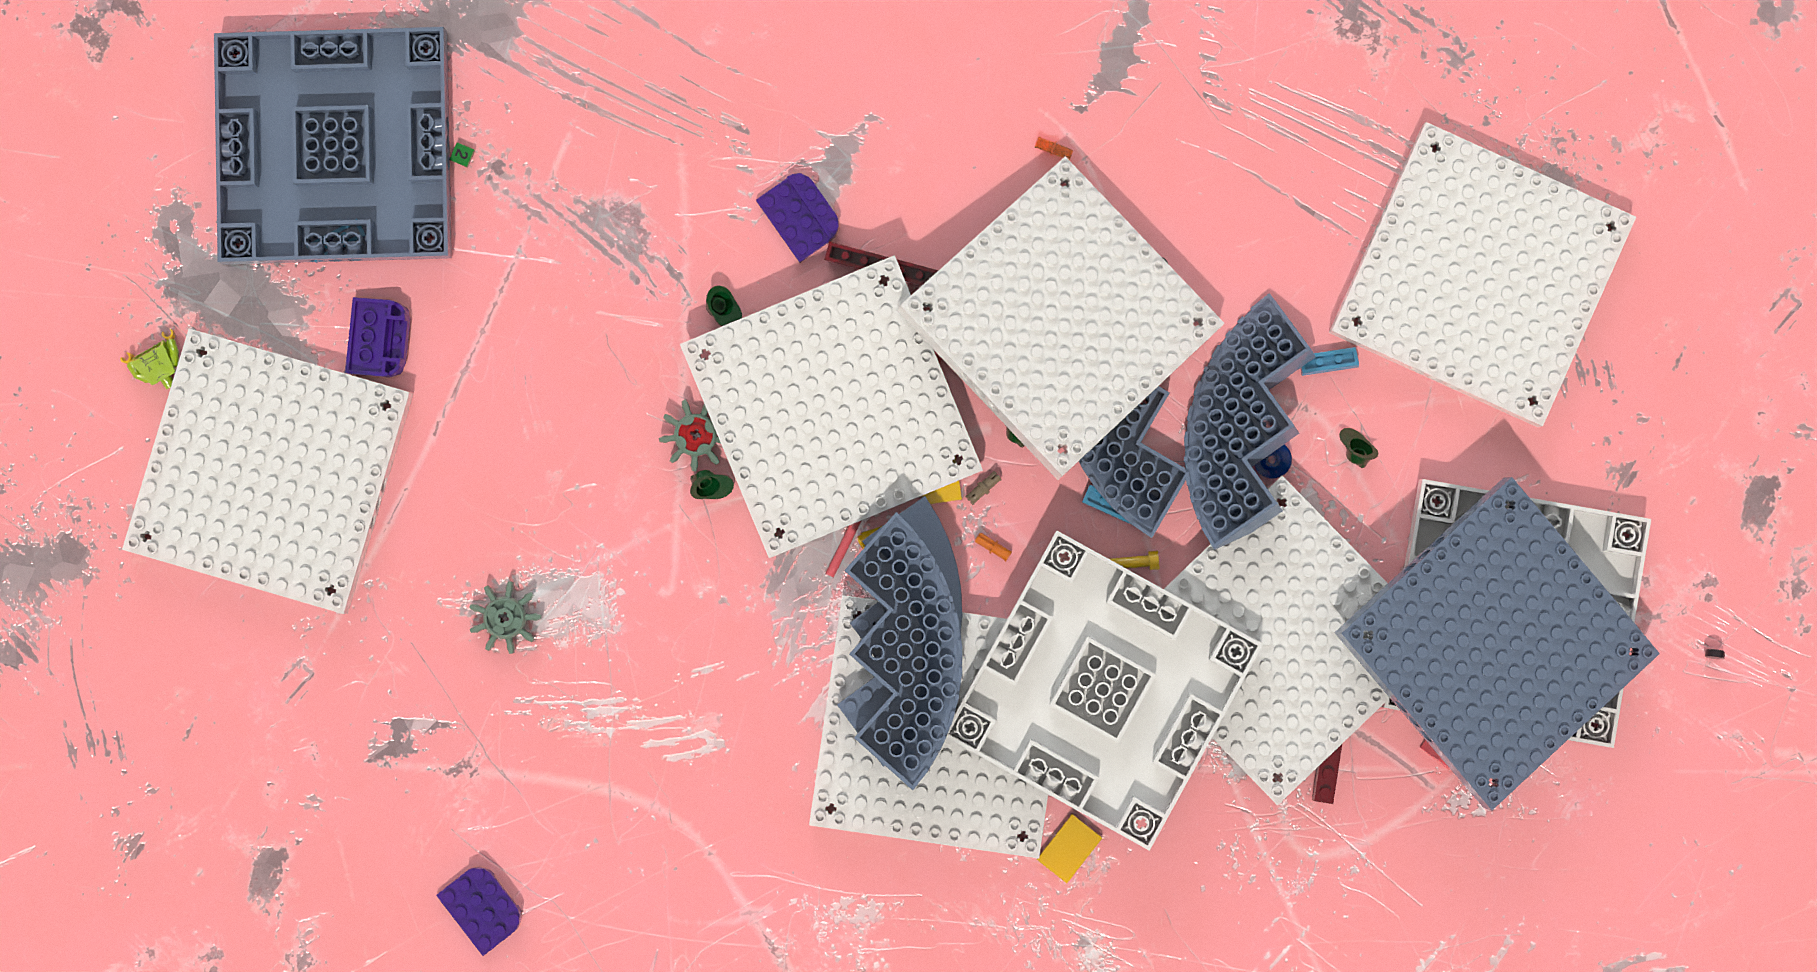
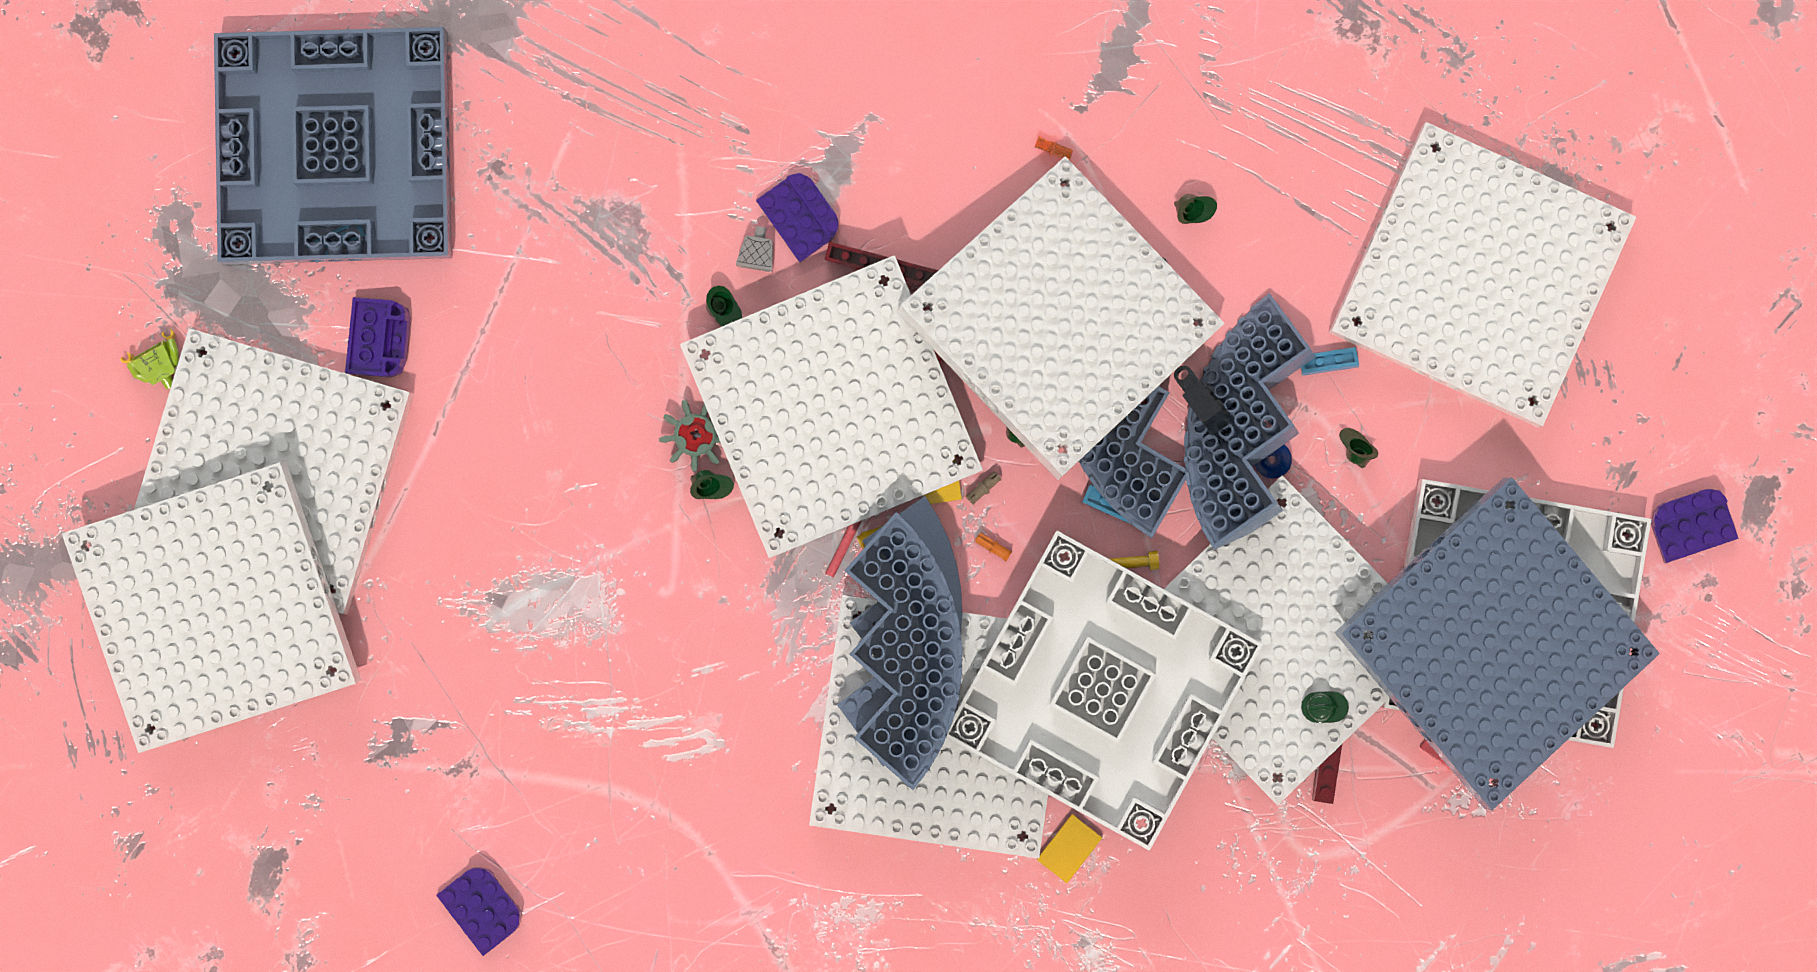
(211, 607): none -> white brick
(462, 155): green tile -> none
(494, 623): sand green gear -> none
(756, 252): none -> light grey torso
(1195, 208): none -> dark green piece
(1203, 401): none -> black brick
(1325, 707): none -> dark green piece
(1692, 524): none -> dark purple plate
(1714, 654): black tile -> none

